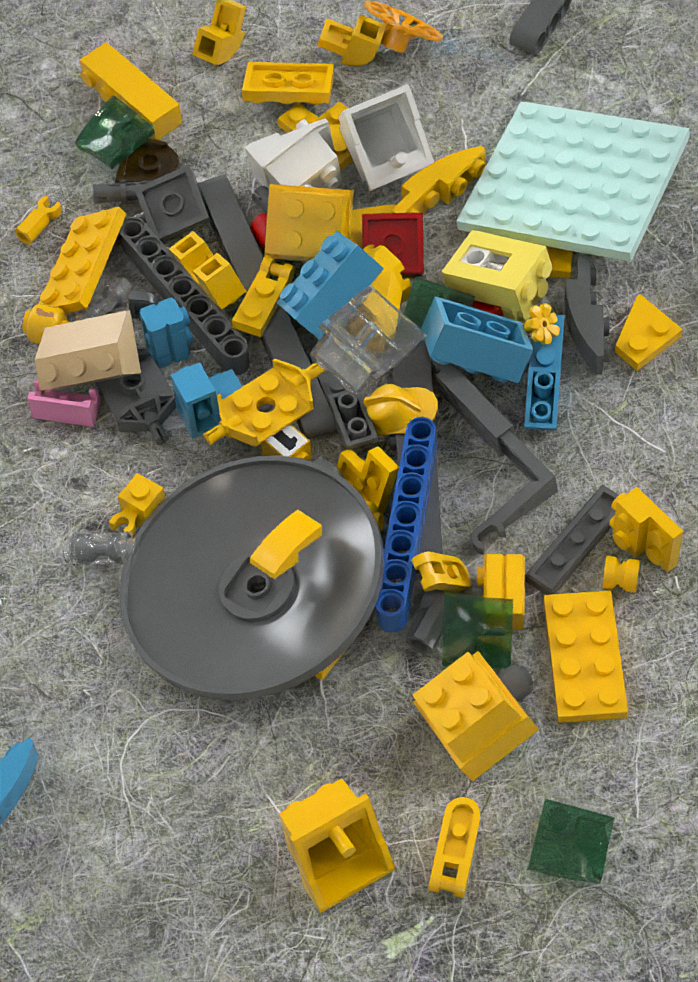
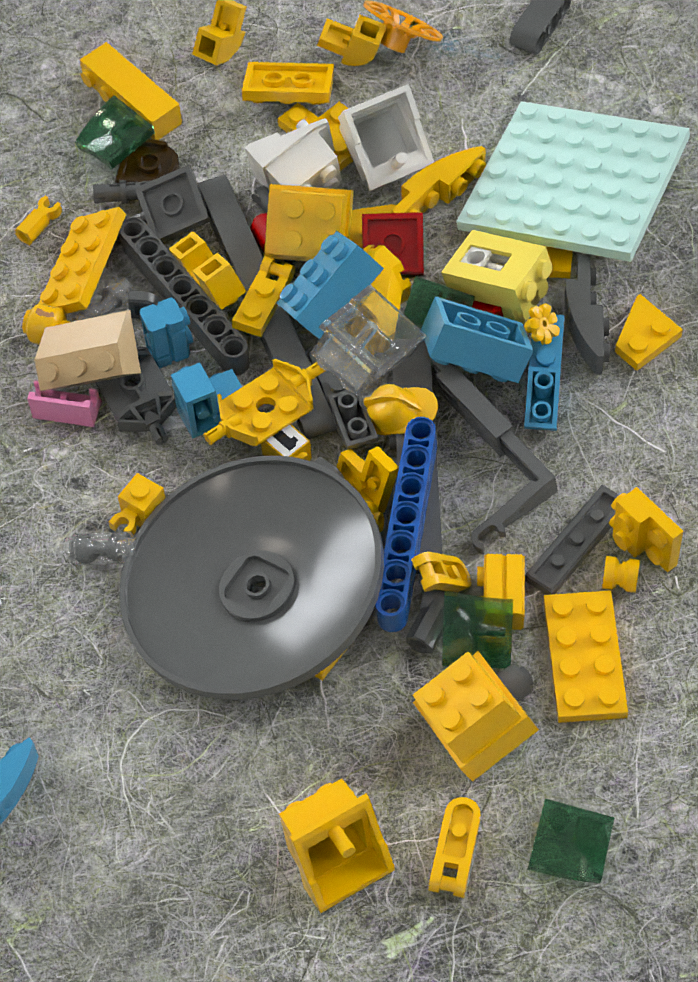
(281, 547): yellow slope -> none

